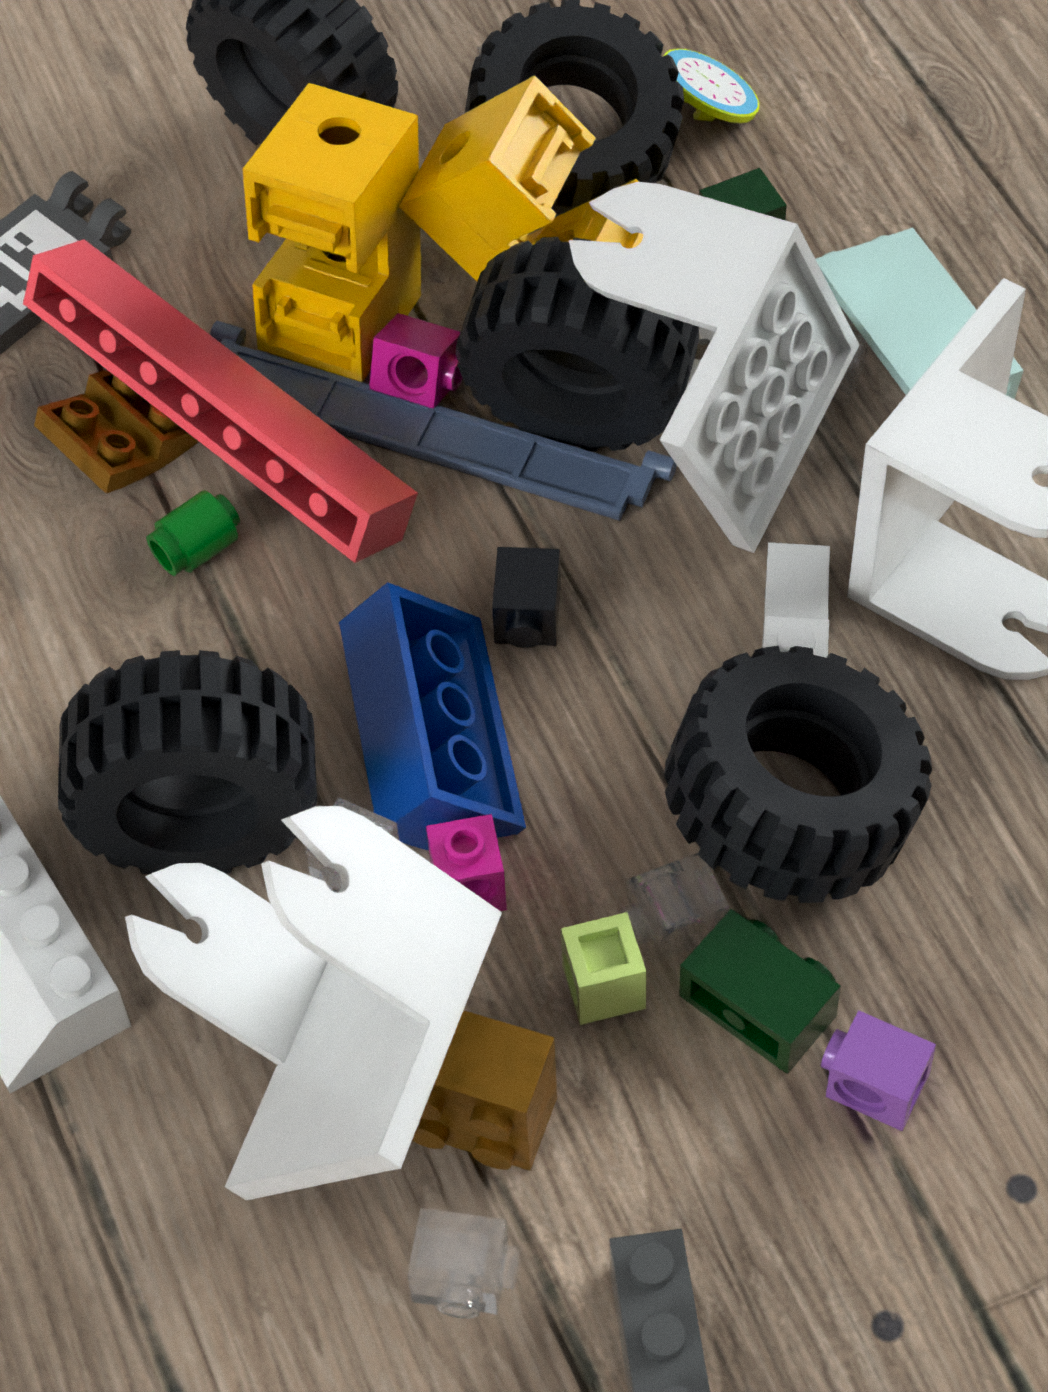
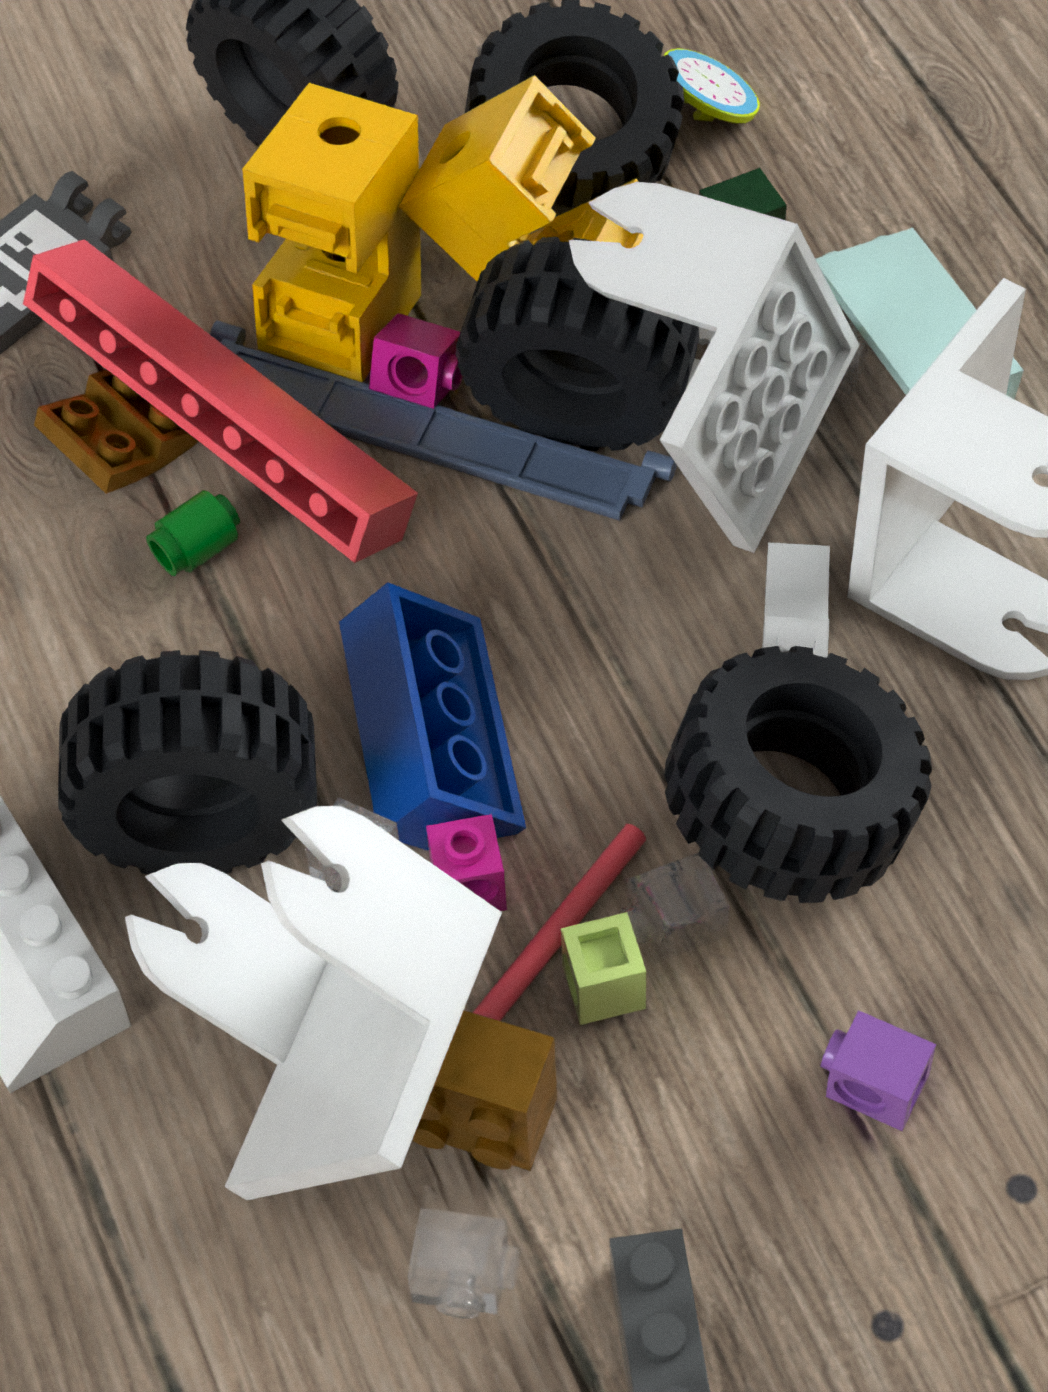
(526, 596): black brick -> none
(569, 913): none -> coral bar
(760, 989): dark green brick -> none

